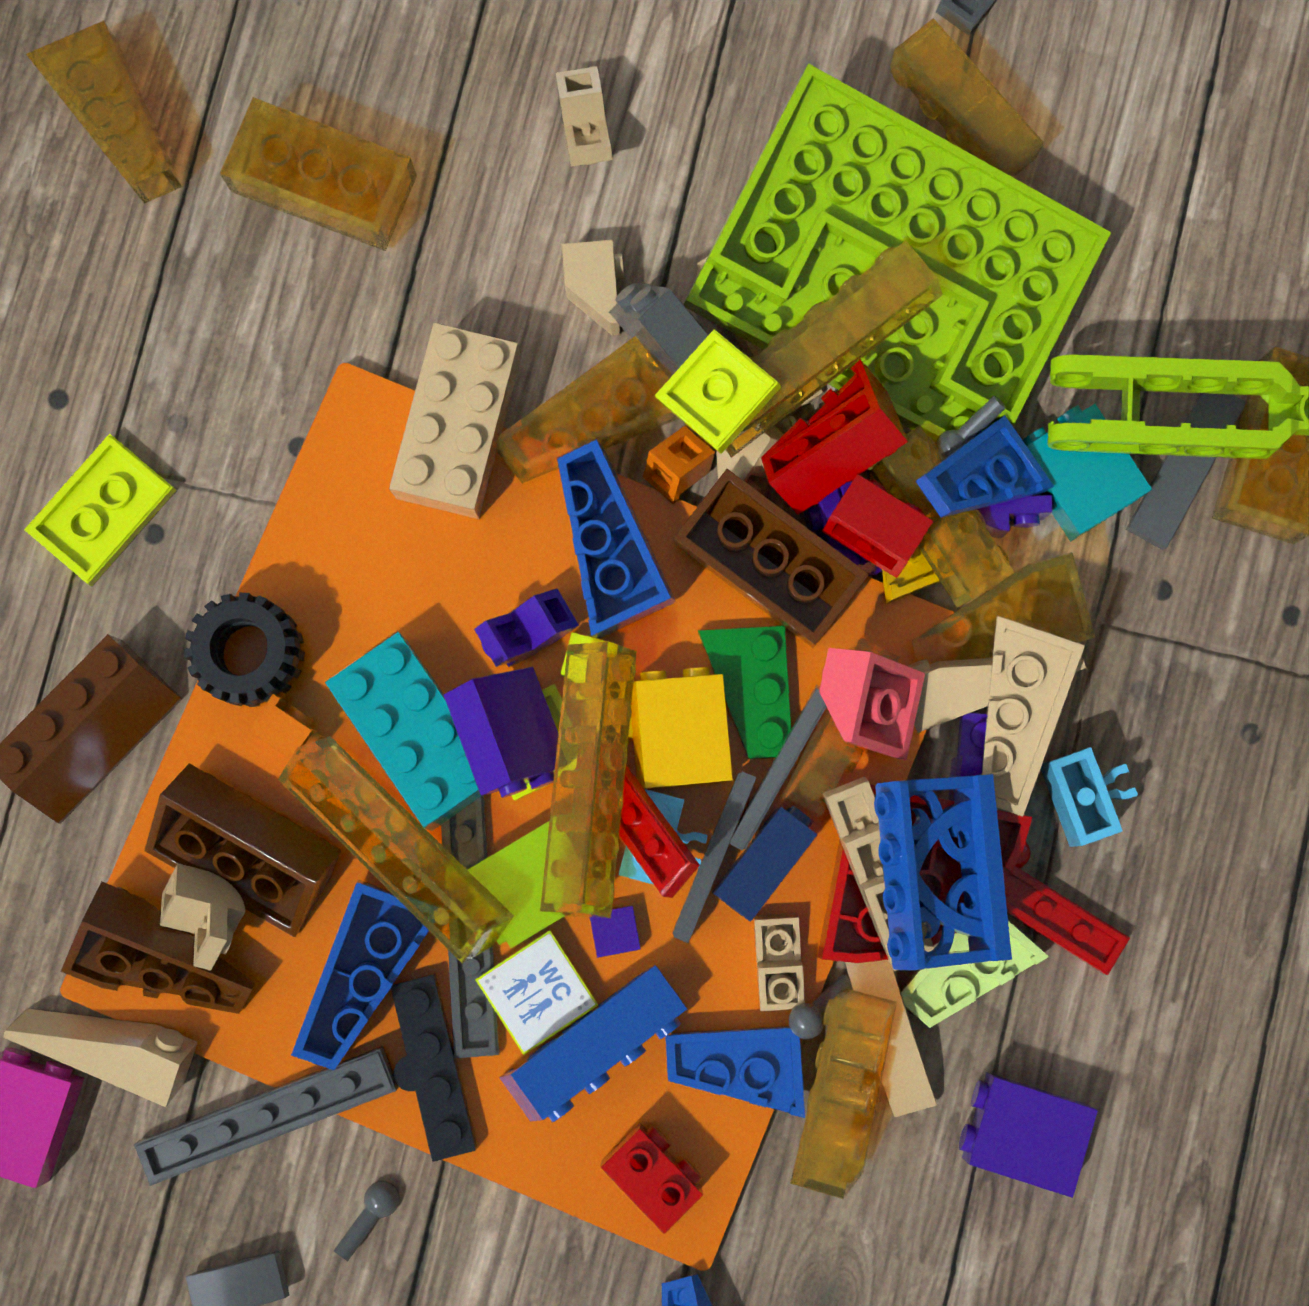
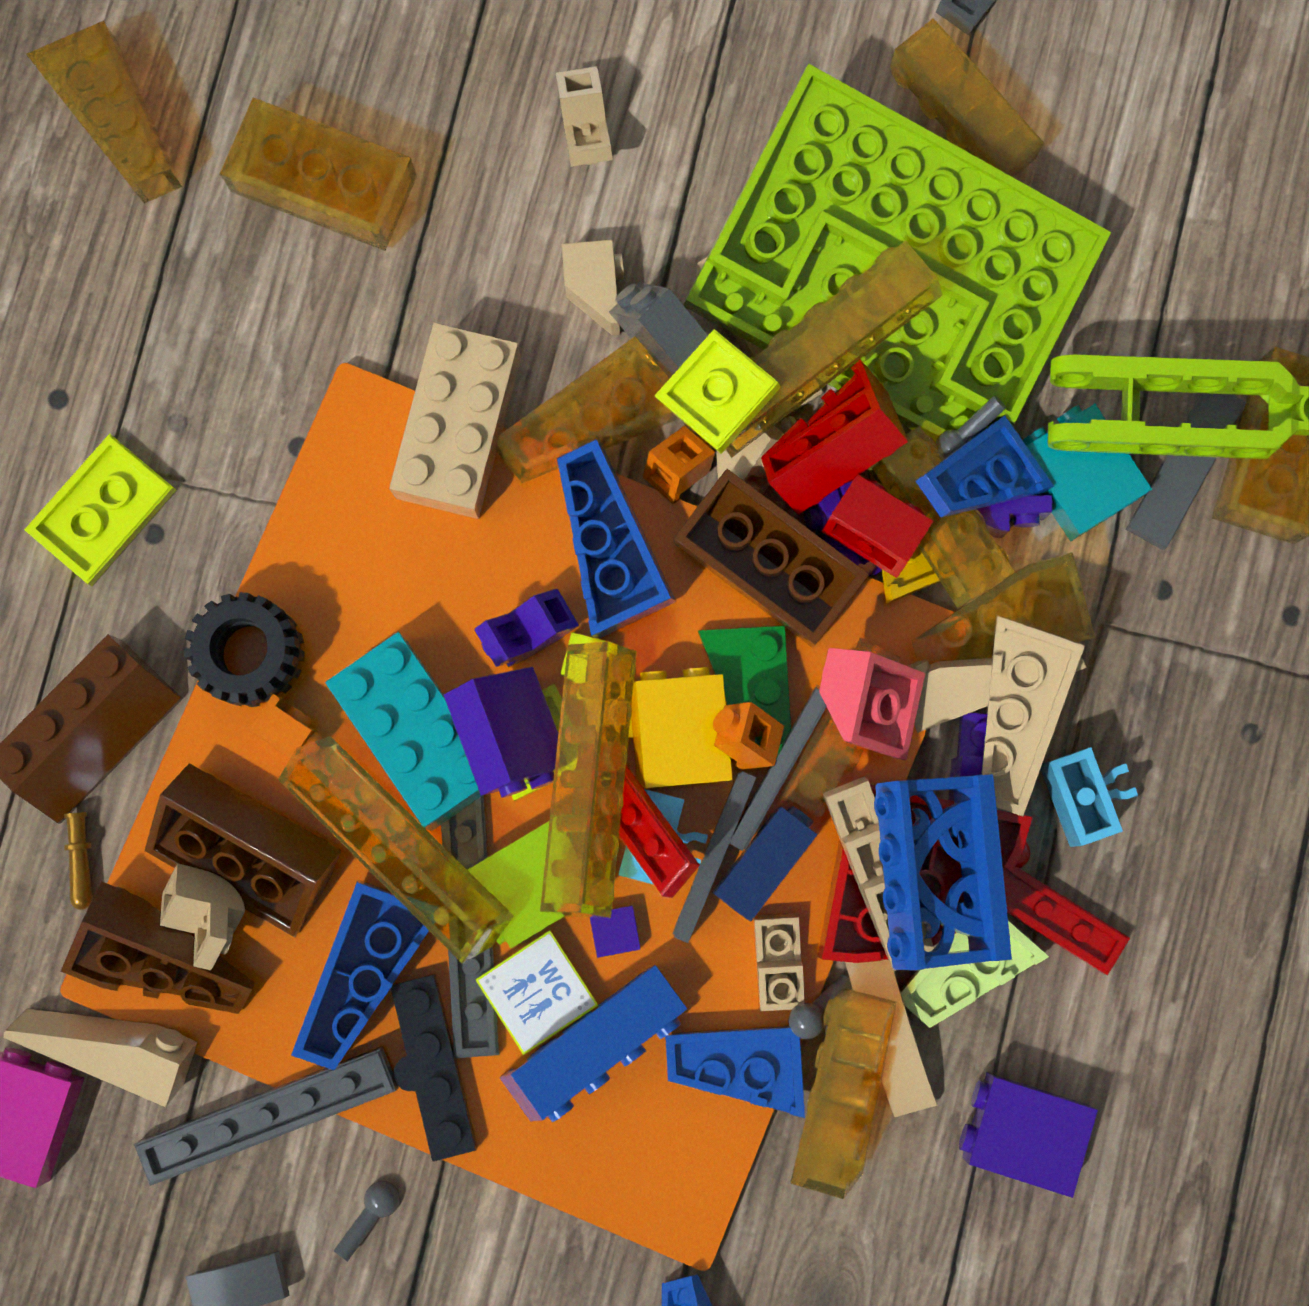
(79, 870): none -> pearl gold piece
(653, 1177): red brick -> none
(736, 733): none -> orange brick

